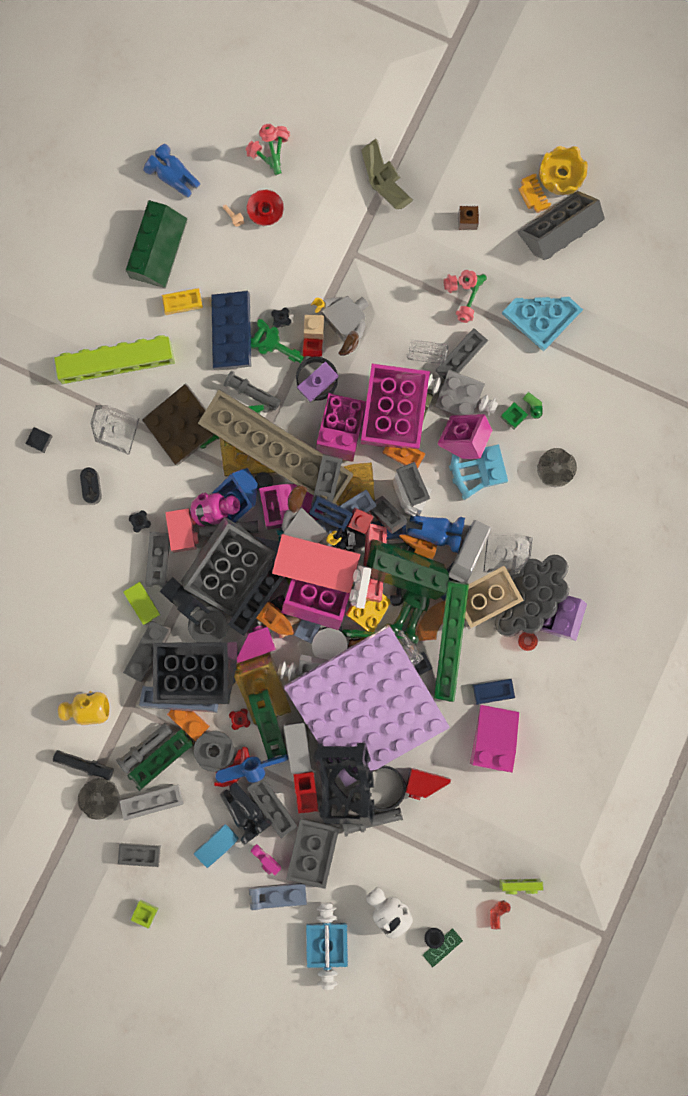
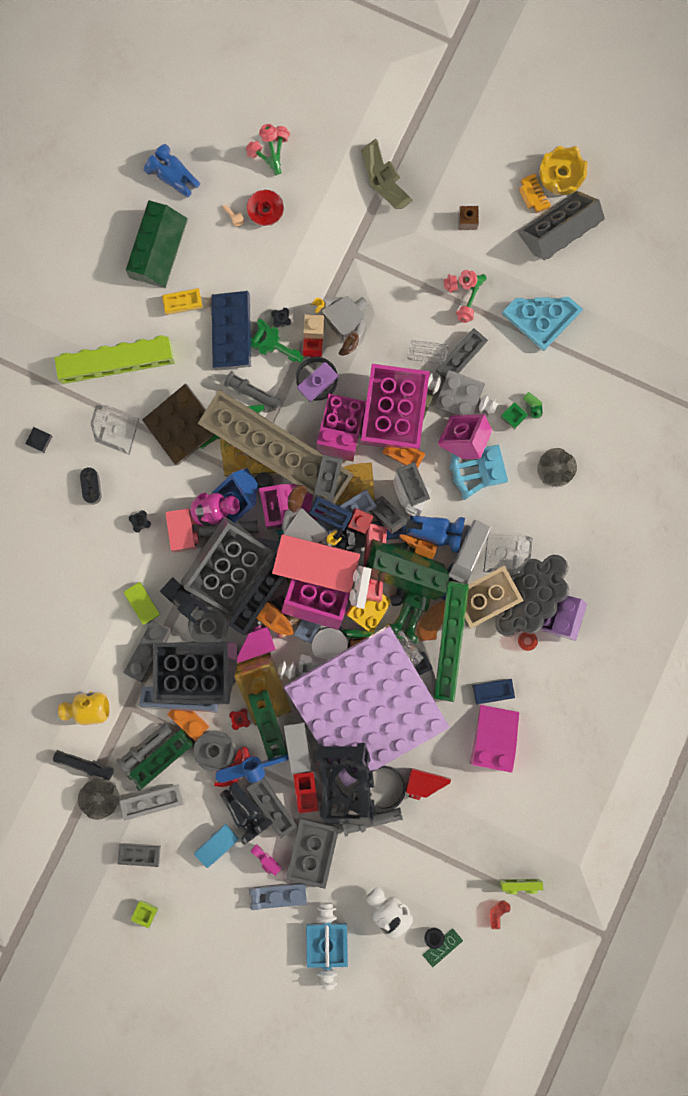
(157, 559): dark grey plate -> none

